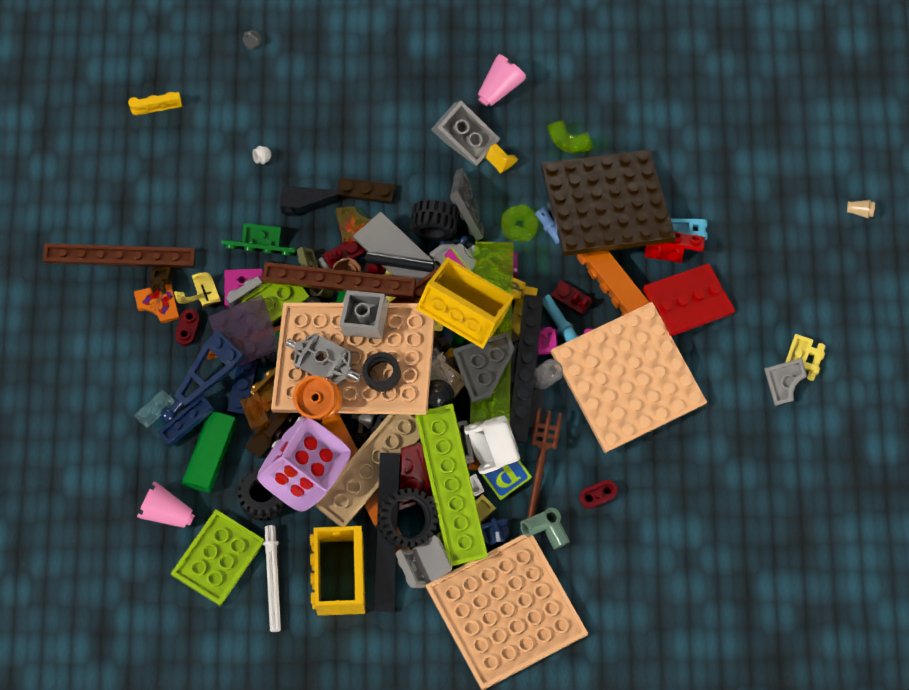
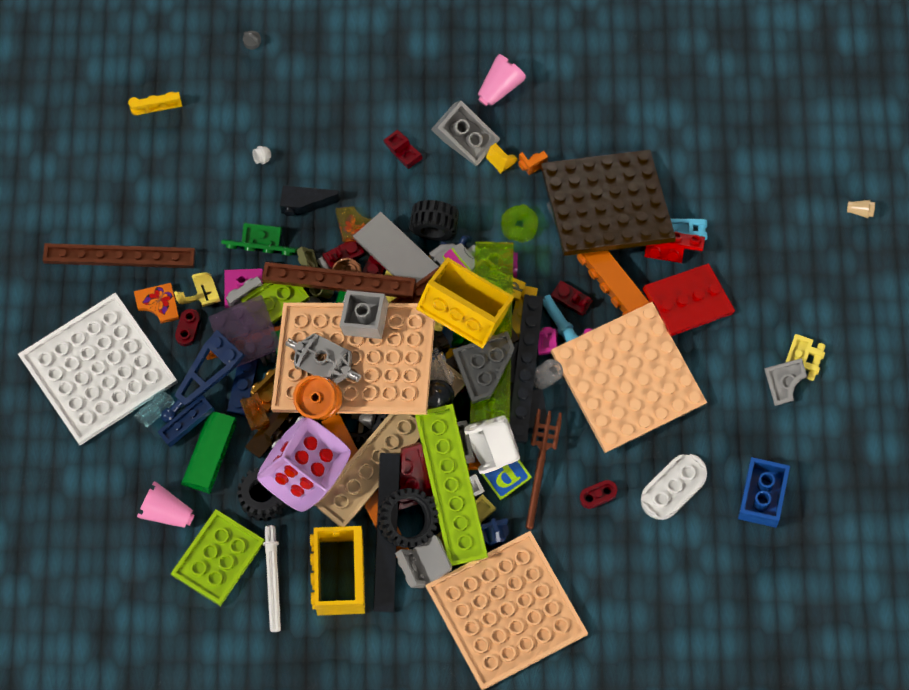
(97, 368): none -> white plate
(159, 278): dark brown plate -> none
(366, 190): dark brown plate -> none
(374, 359): black tyre -> none
(399, 262): black piece -> none
(402, 149): none -> dark red slope
(468, 210): dark grey plate -> none
(534, 163): none -> orange bracket
(548, 223): medium blue pin -> none
(553, 529): sand green piece -> none
(567, 141): clear neon green cylinder -> none
(673, 486): none -> white tile
(763, 492): none -> blue brick

